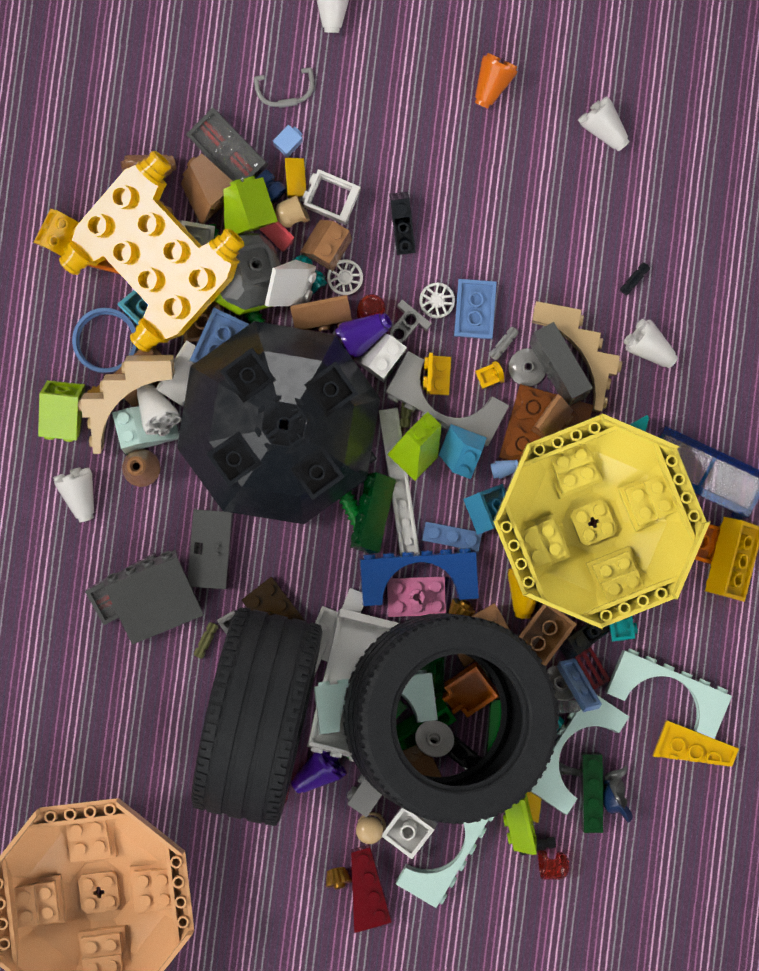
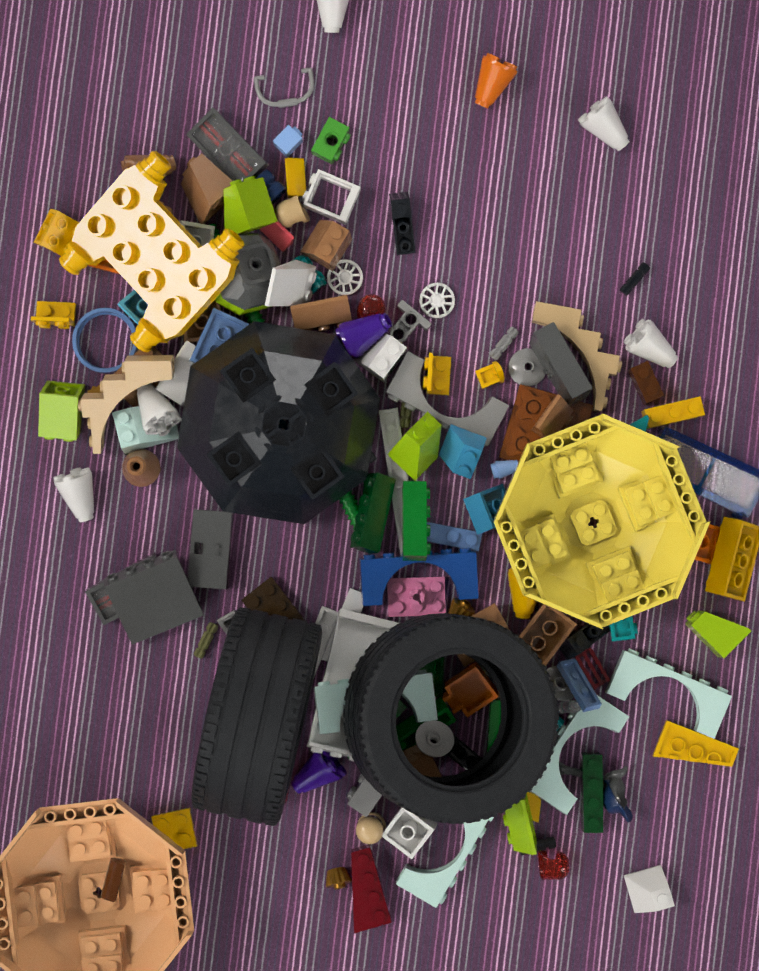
(54, 313): none -> yellow bracket
(113, 879): none -> reddish brown brick
(177, 826): none -> yellow plate
(335, 130): none -> bright green brick
(415, 521): none -> green brick
(475, 309): medium blue plate -> none
(645, 382): none -> reddish brown brick
(649, 890): none -> white slope
(674, 412): none -> yellow brick
(715, 632): none -> lime slope

